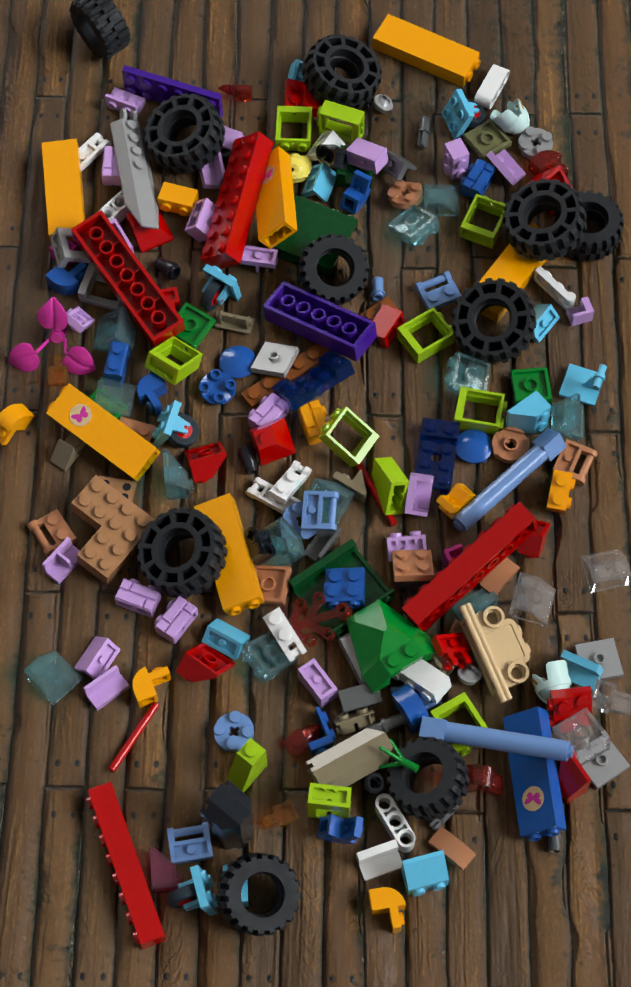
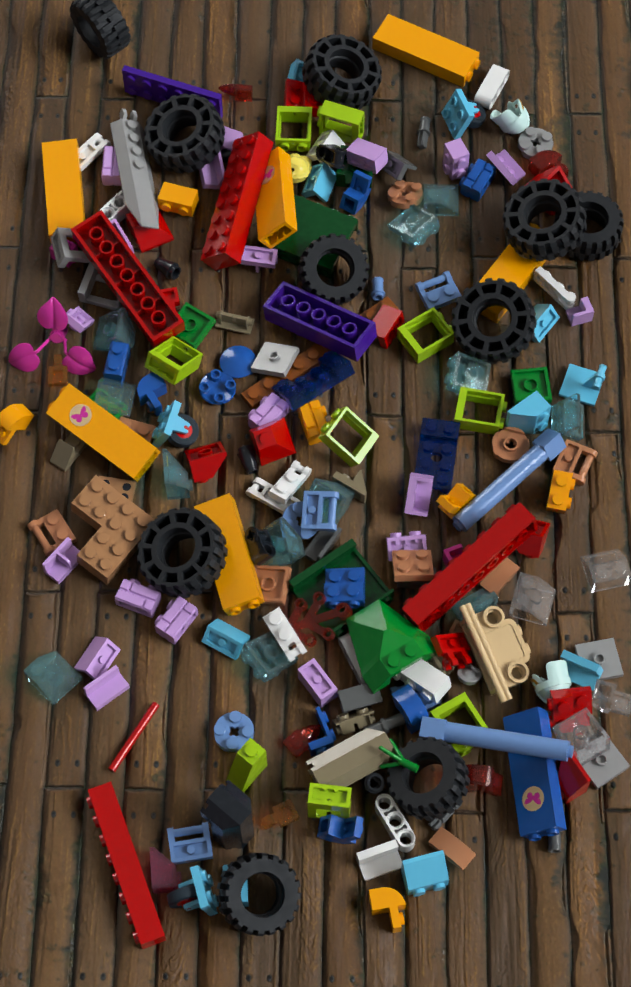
(66, 282): blue brick -> none
(122, 99): lavender bracket -> none
(145, 682): light orange brick -> none
(200, 219): lavender brick -> none
(203, 664): red slope -> none
(218, 288): medium azure plate -> none
(371, 486): red bar -> none
(382, 103): light grey hat -> none
(390, 485): lime slope -> none
(474, 446): blue dish -> none
(479, 234): lime window -> none
(487, 138): olive plate -> none

